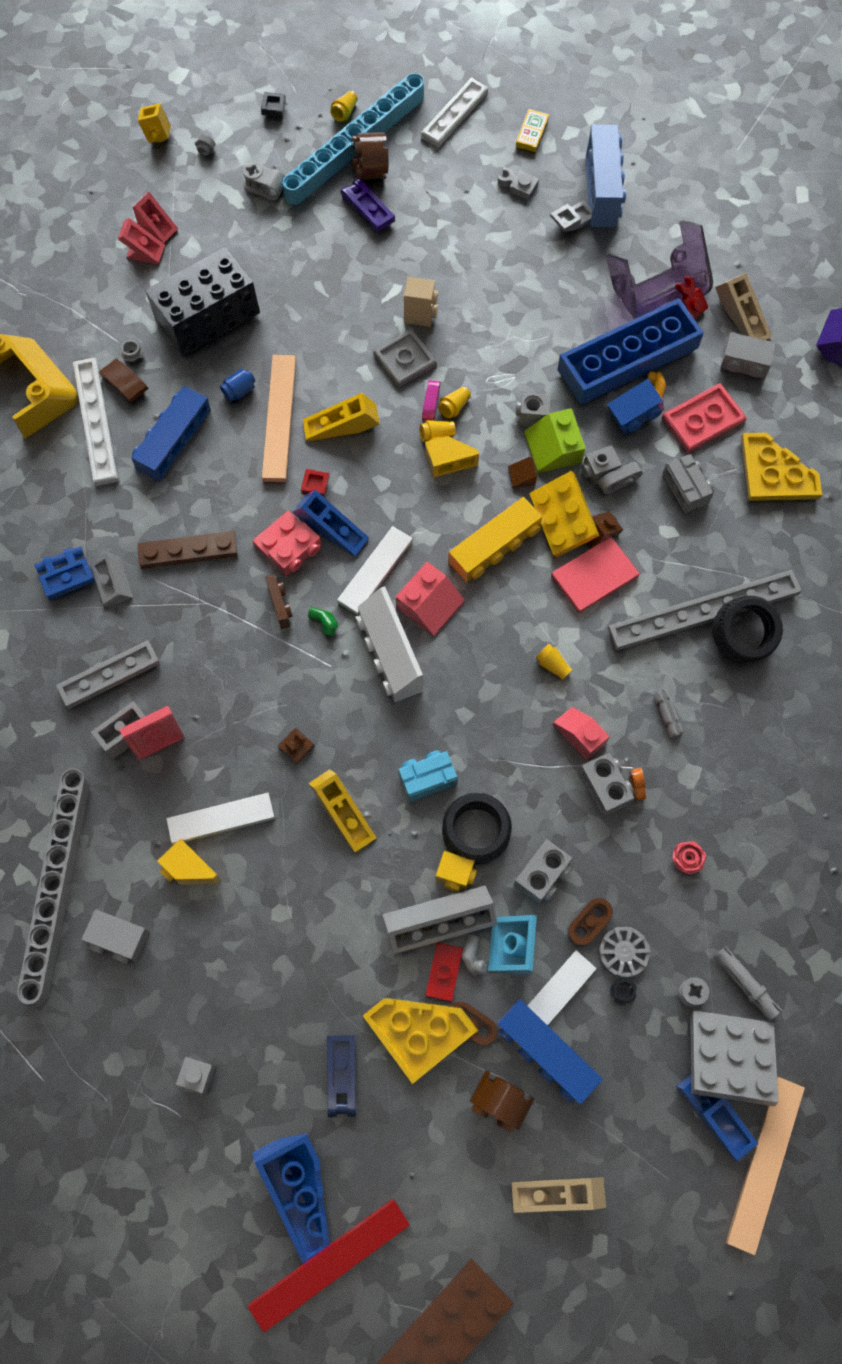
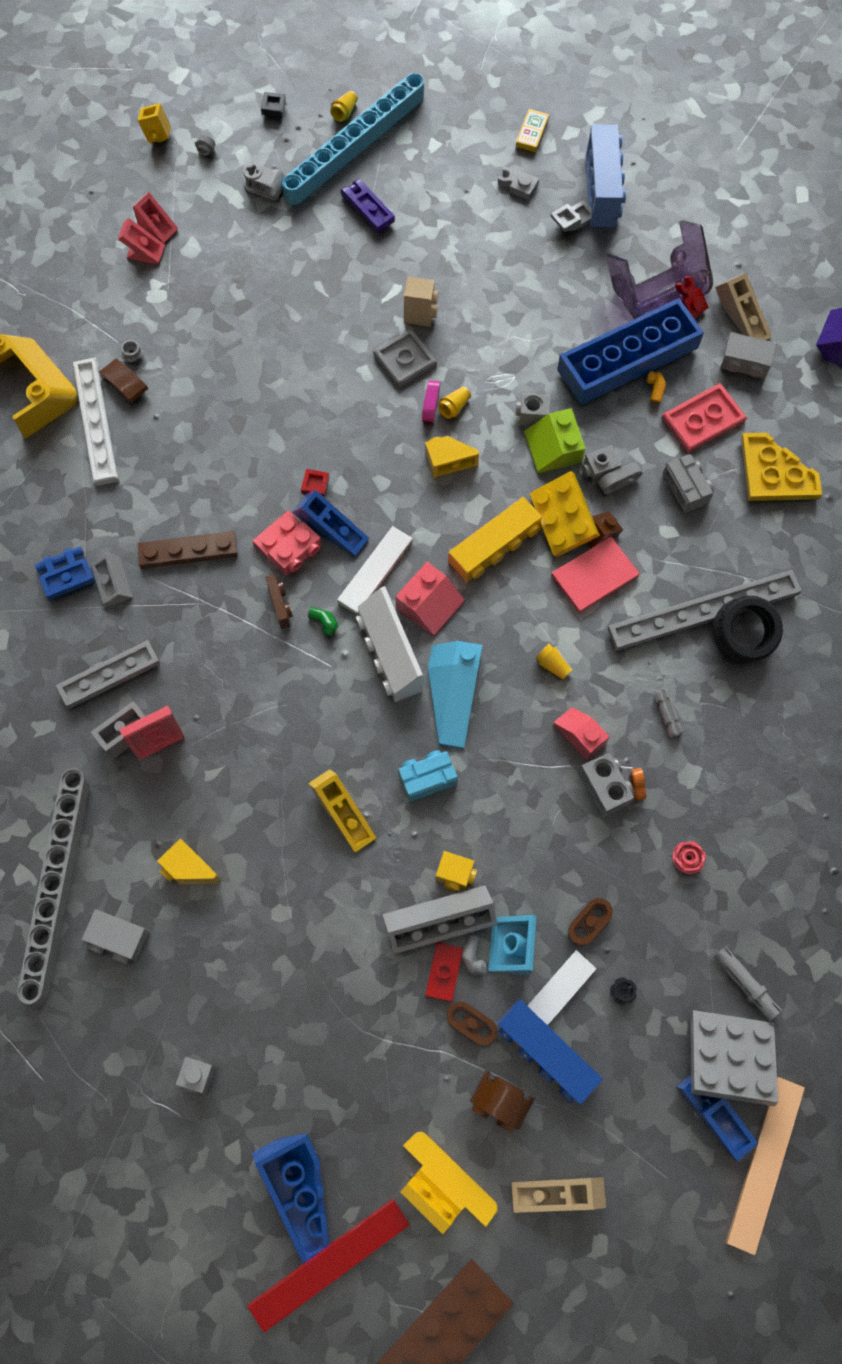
(170, 433): blue brick -> none
(203, 301): black brick -> none
(220, 818): white tile -> none
(238, 385): blue brick -> none
(279, 418): light nougat tile -> none
(296, 746): reddish brown tile -> none
(341, 1074): dark blue plate -> none
(342, 419): yellow slope -> none
(371, 156): reddish brown brick -> none
(419, 1032): yellow plate -> none
(434, 429): yellow cone -> none
(442, 1187): none -> yellow plate
(453, 680): none -> medium azure wedge
(454, 112): white tile -> none
(480, 802): black tyre -> none
(523, 473): reddish brown slope -> none
(538, 869): light grey brick -> none
(624, 952): light grey wheel -> none
(636, 407): blue brick -> none
(688, 995): light grey wheel -> none

